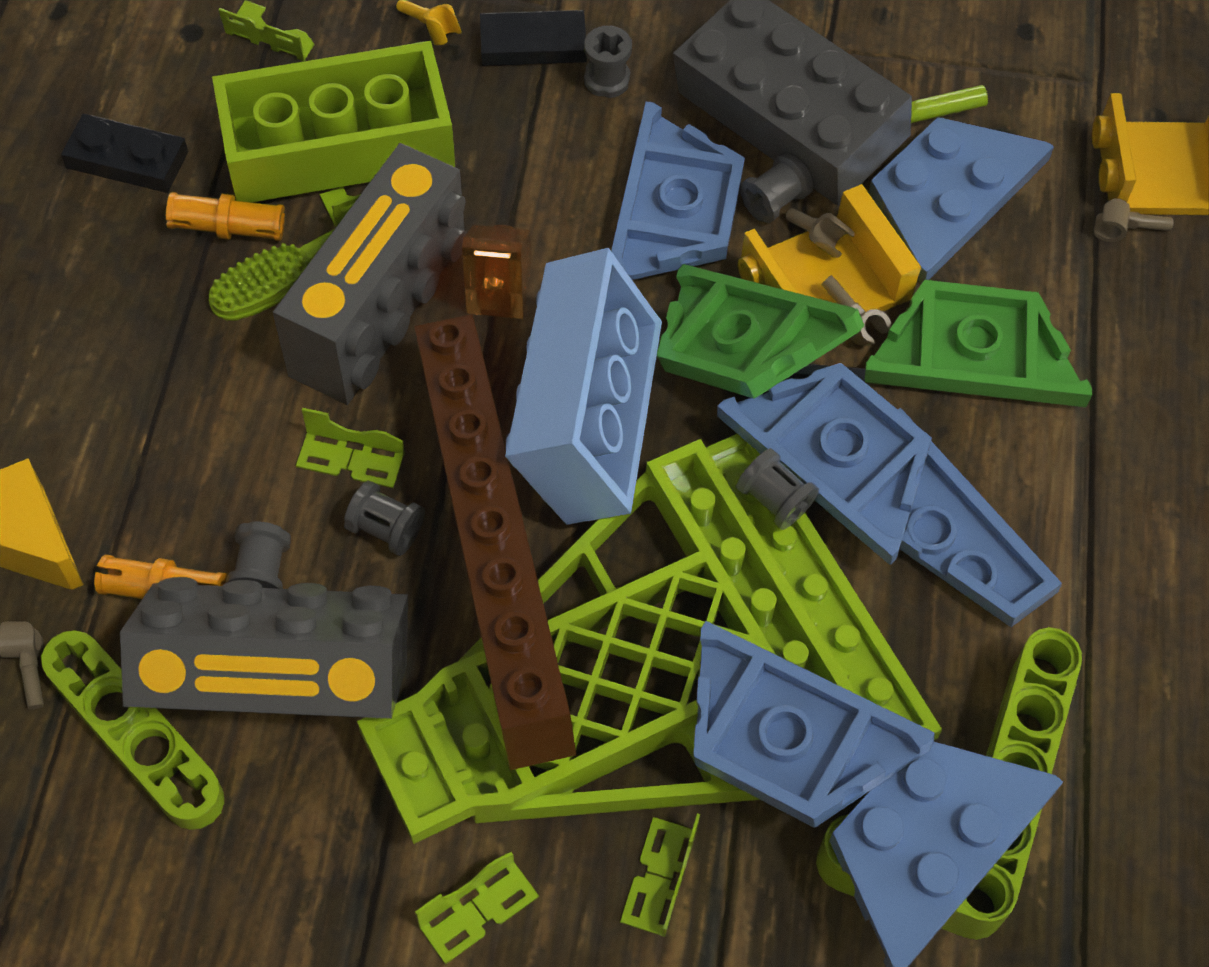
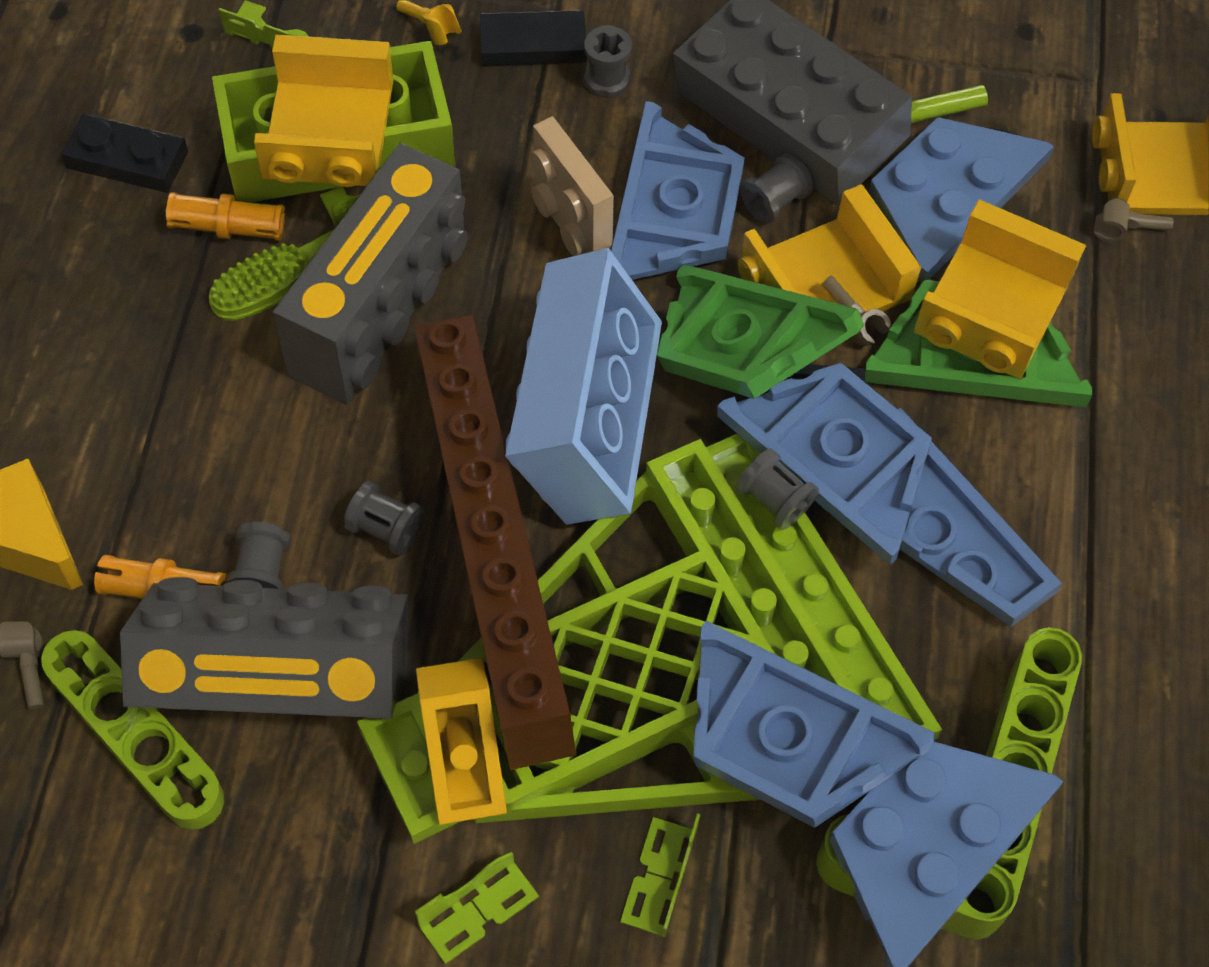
(327, 111): none -> yellow panel
(339, 455): lime piece -> none
(461, 741): none -> yellow slope
(496, 270): clear orange slope -> none
(570, 190): none -> tan plate
(822, 231): dark tan hand -> none
(1000, 290): none -> yellow panel

